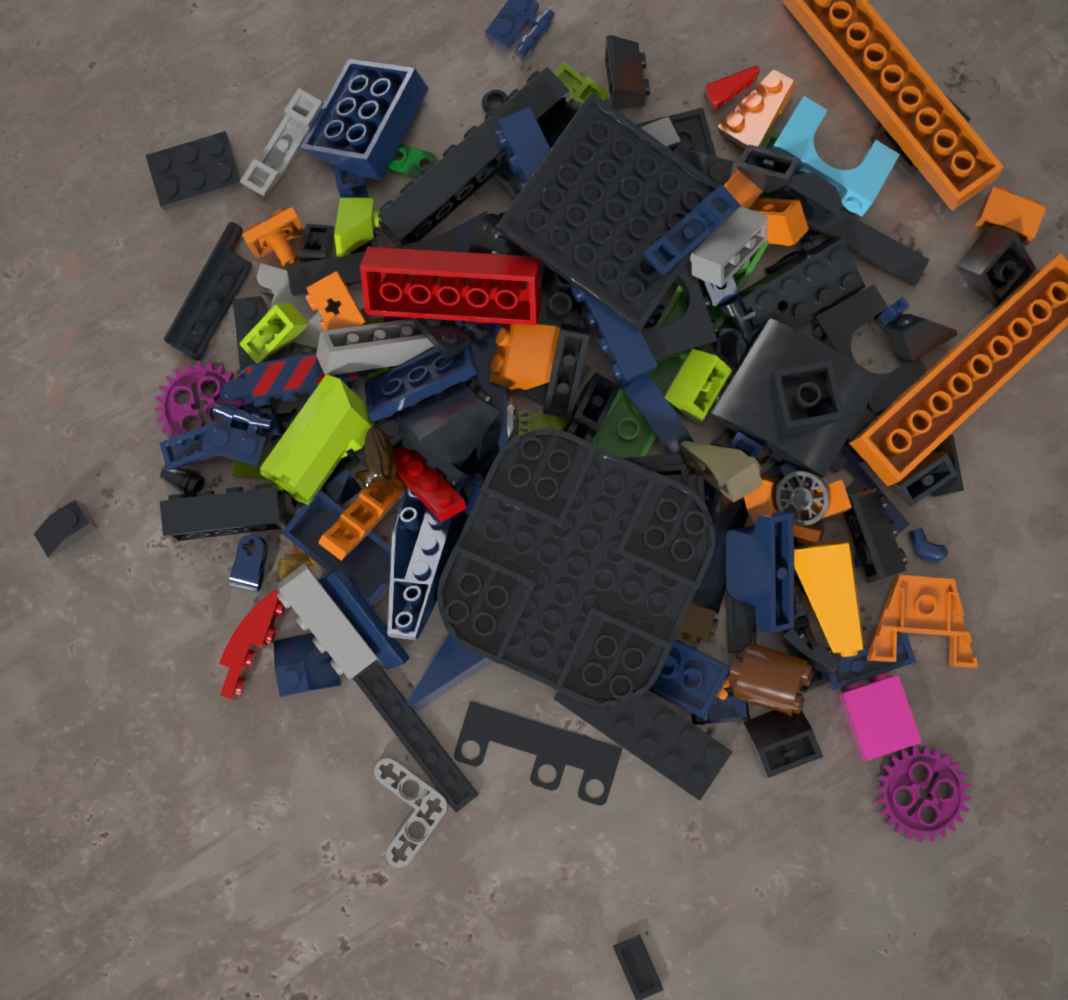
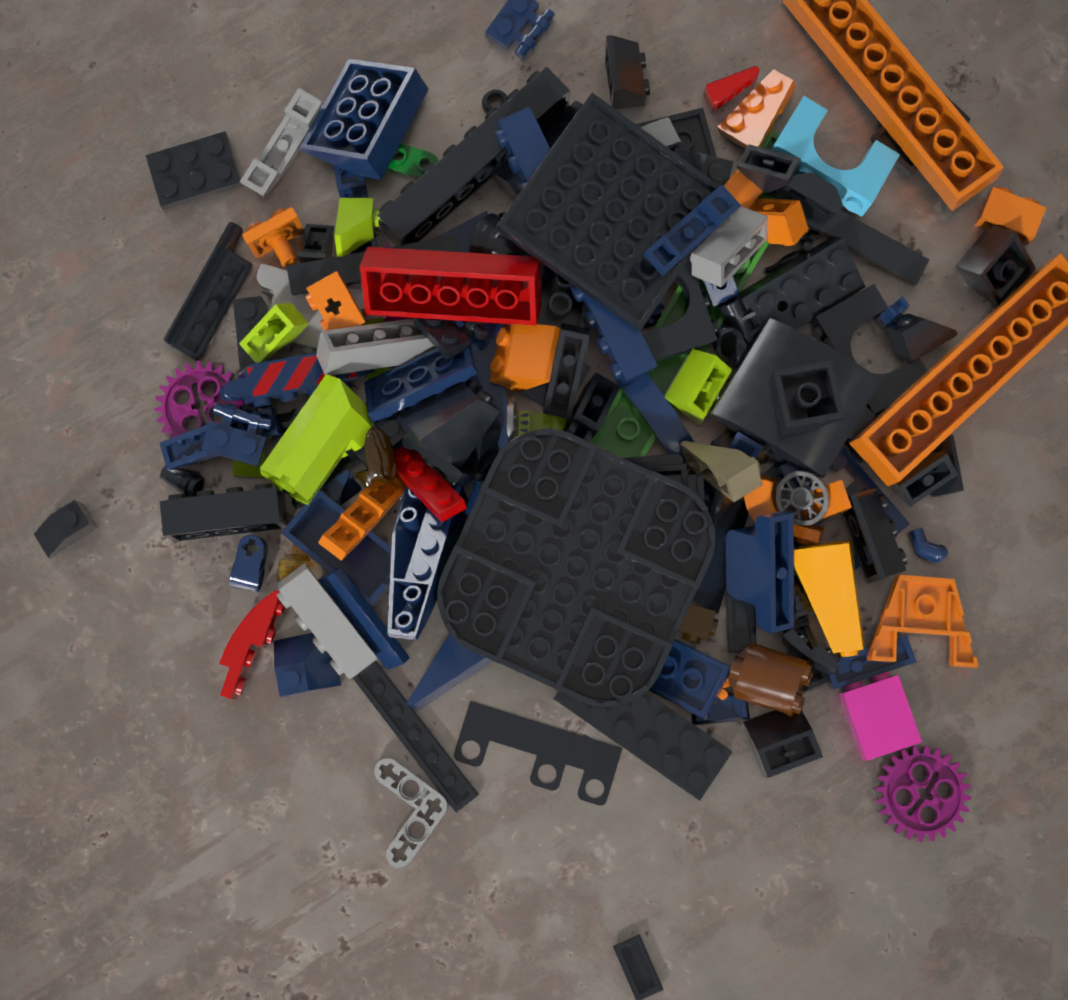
(579, 86): lime slope -> none

